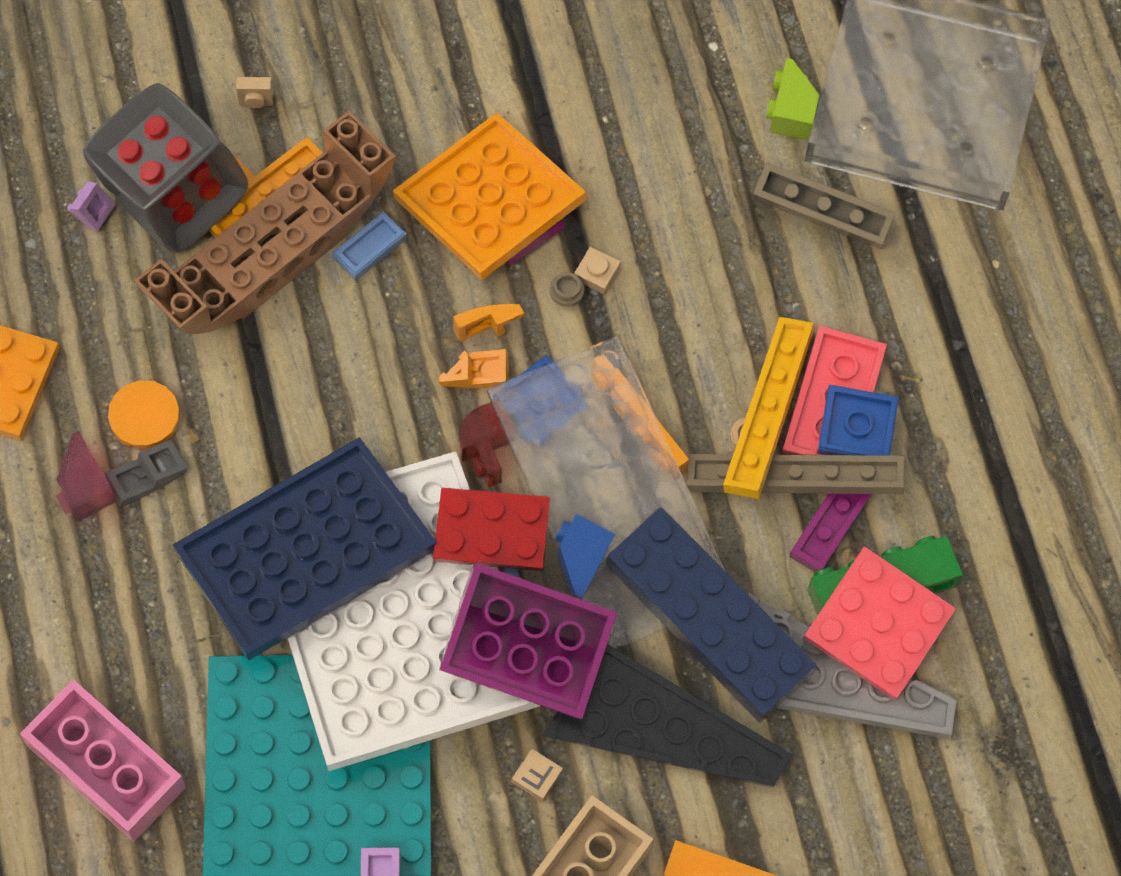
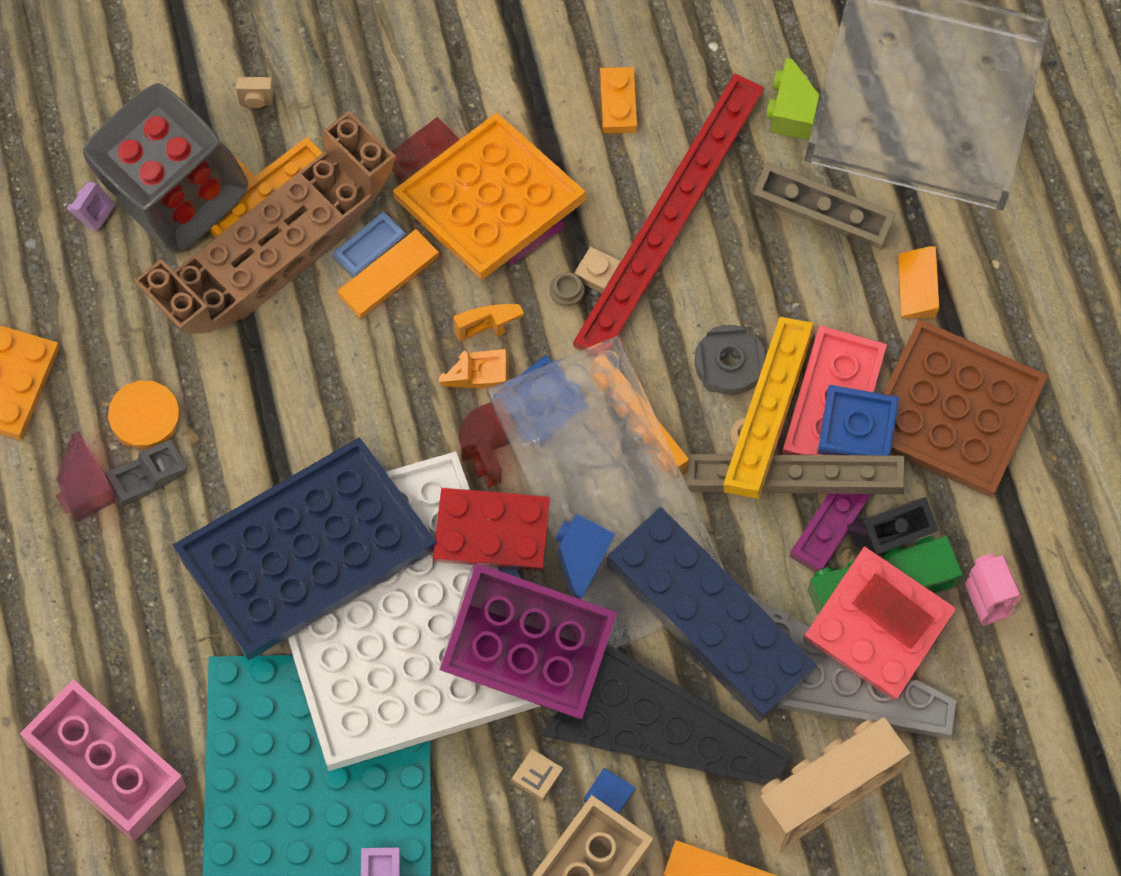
(388, 274): none -> light orange tile
(422, 148): none -> clear red plate
(611, 790): none -> blue tile
(618, 100): none -> light orange plate
(670, 213): none -> red plate
(723, 378): none -> dark grey plate
(830, 783): none -> tan brick
(893, 527): none -> black brick
(893, 611): none -> clear red plate
(918, 283): none -> light orange slope
(960, 406): none -> dark orange plate
(992, 589): none -> bright pink brick

